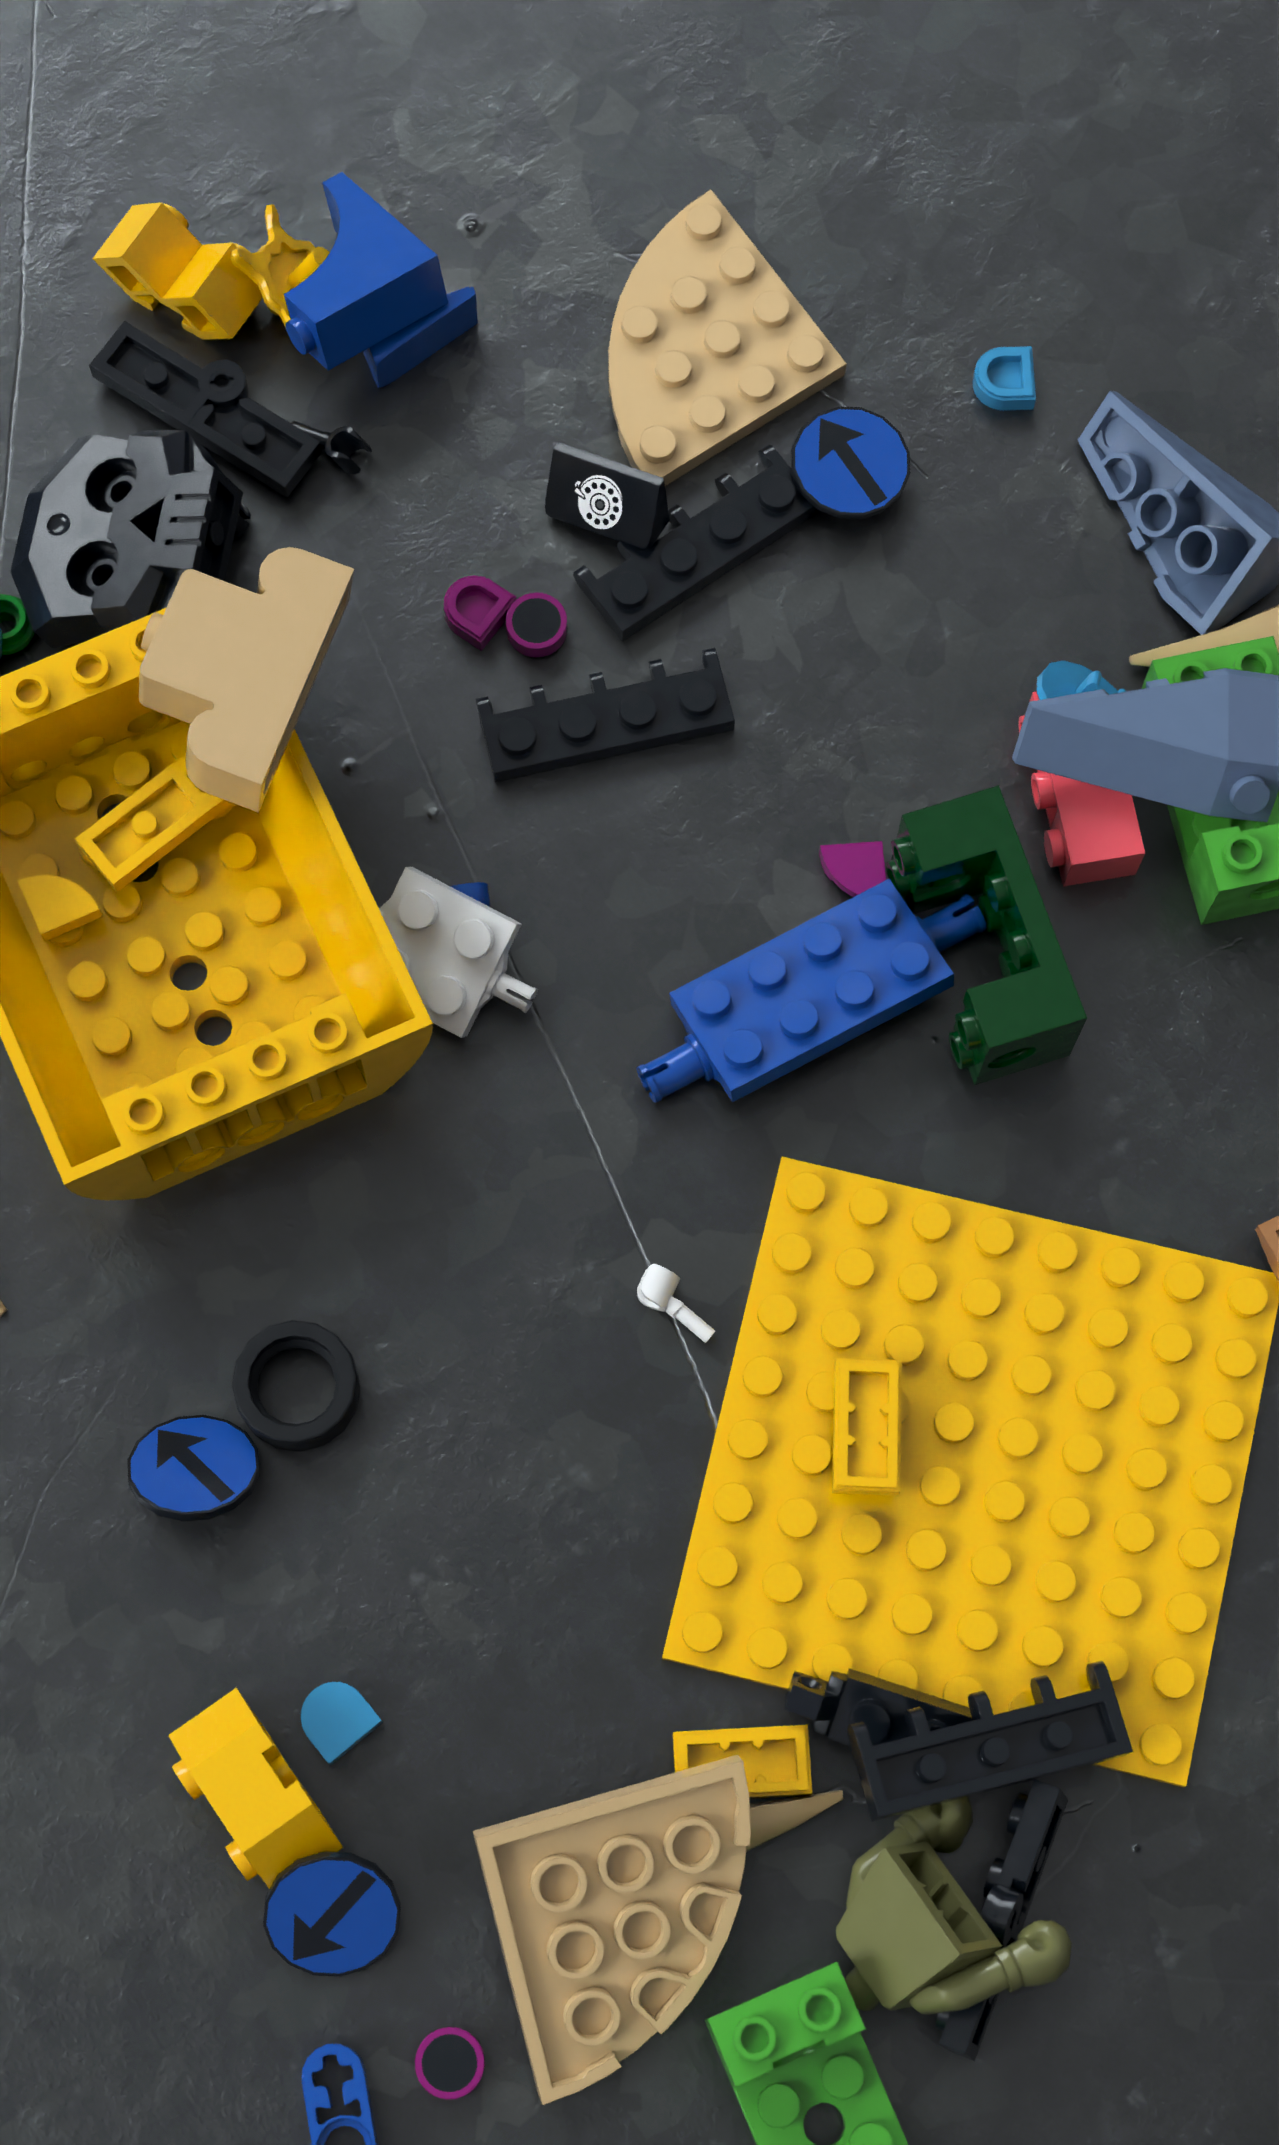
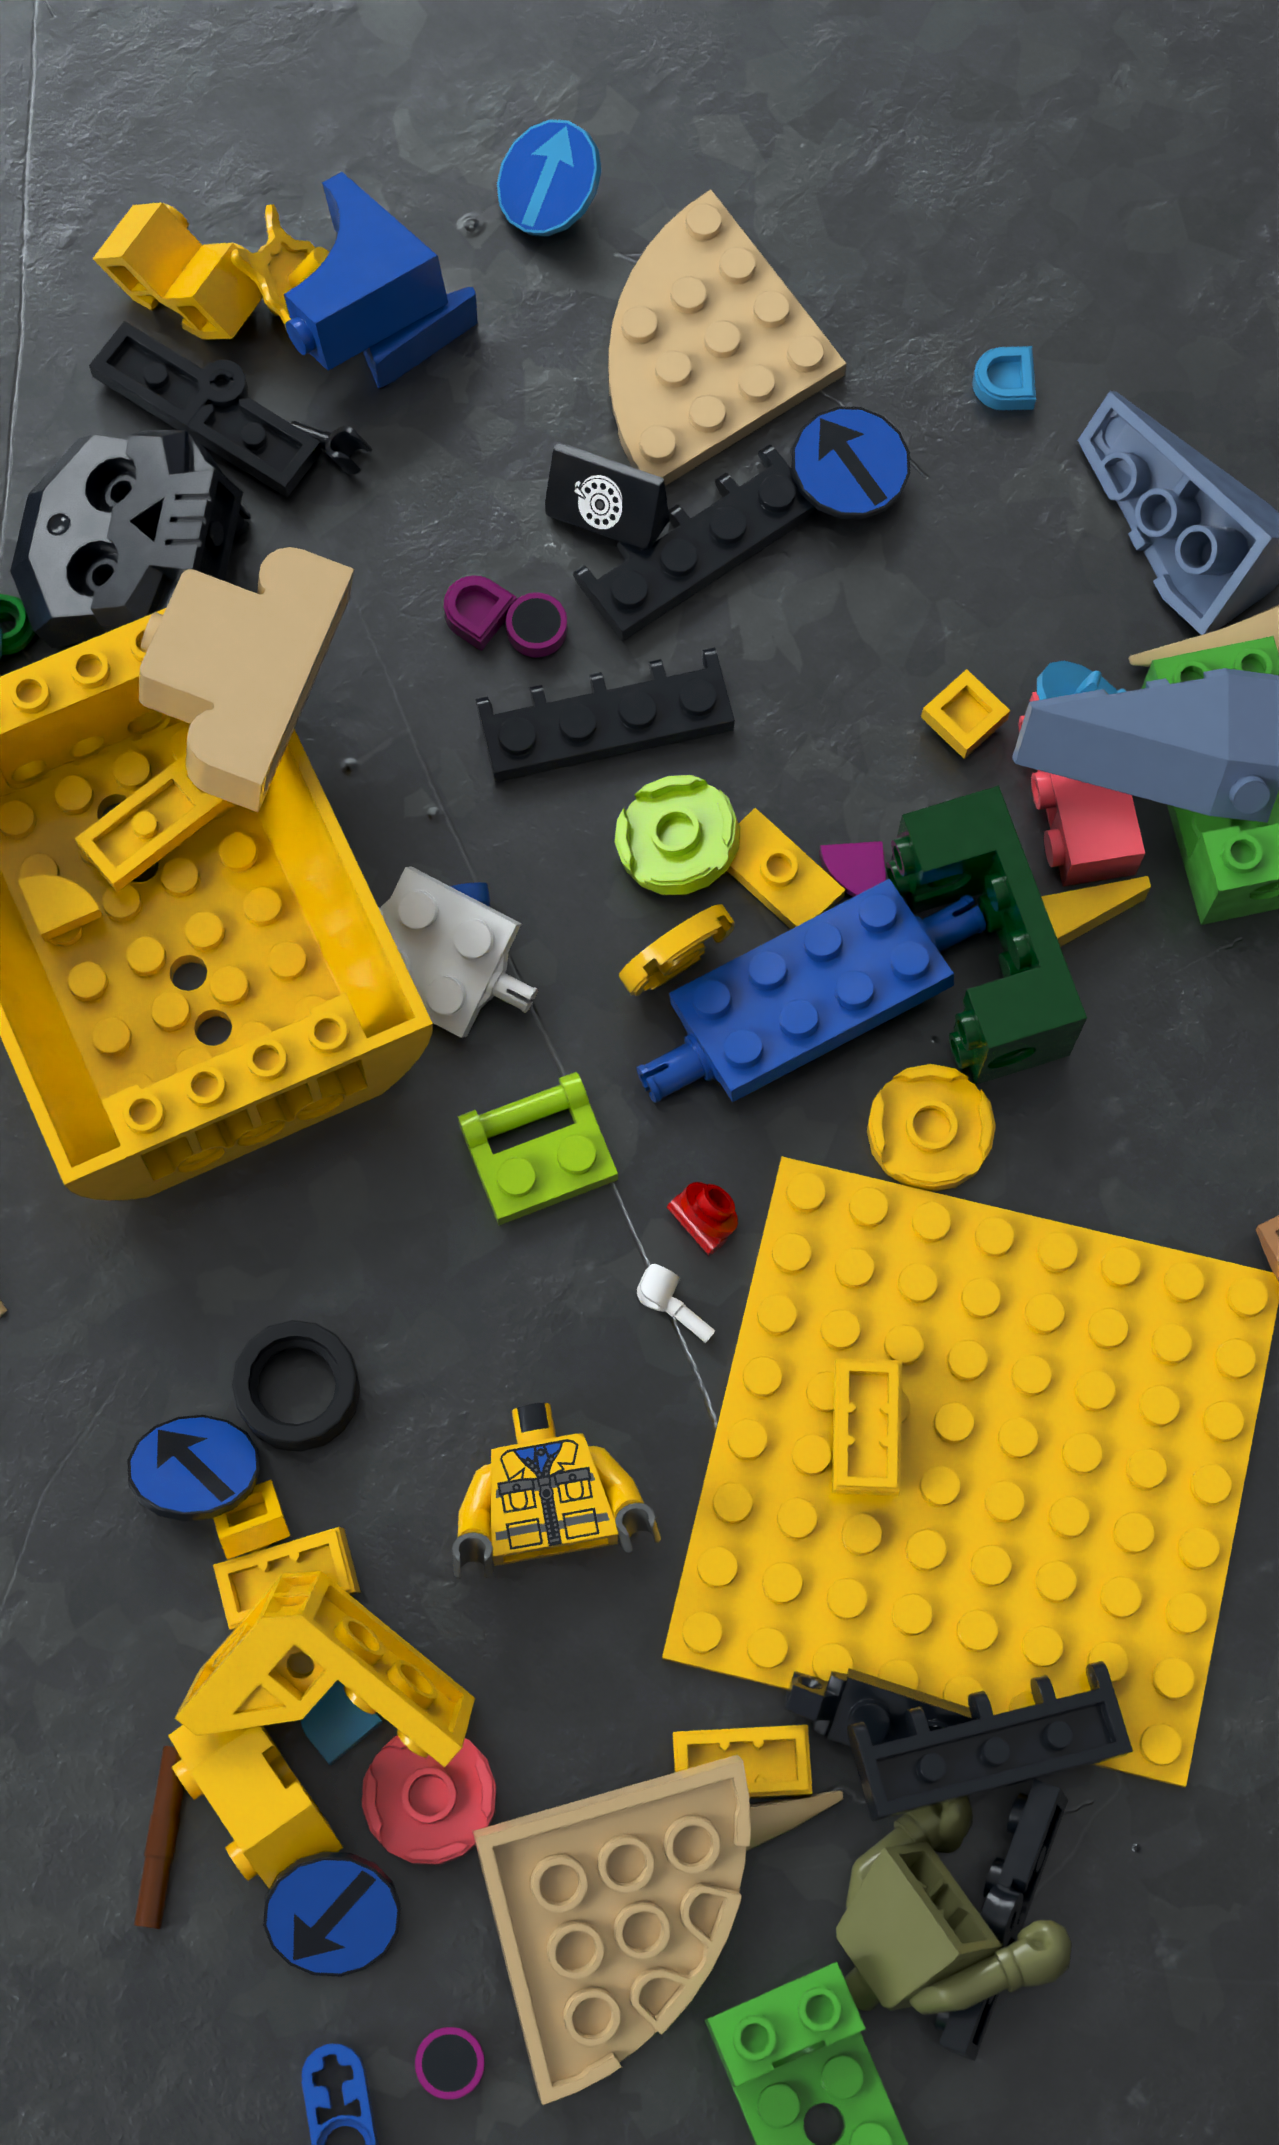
(160, 1843): none -> reddish brown piece
(250, 1576): none -> yellow plate
(252, 1523): none -> yellow plate
(302, 1643): none -> yellow bracket
(425, 1808): none -> coral tile
(547, 1166): none -> lime plate
(547, 1498): none -> torso
(549, 177): none -> blue piece
(676, 950): none -> yellow tile
(677, 835): none -> lime tile
(706, 1214): none -> red plate
(781, 873): none -> yellow plate
(931, 1128): none -> yellow tile
(965, 713): none -> yellow plate
(1084, 909): none -> yellow piece

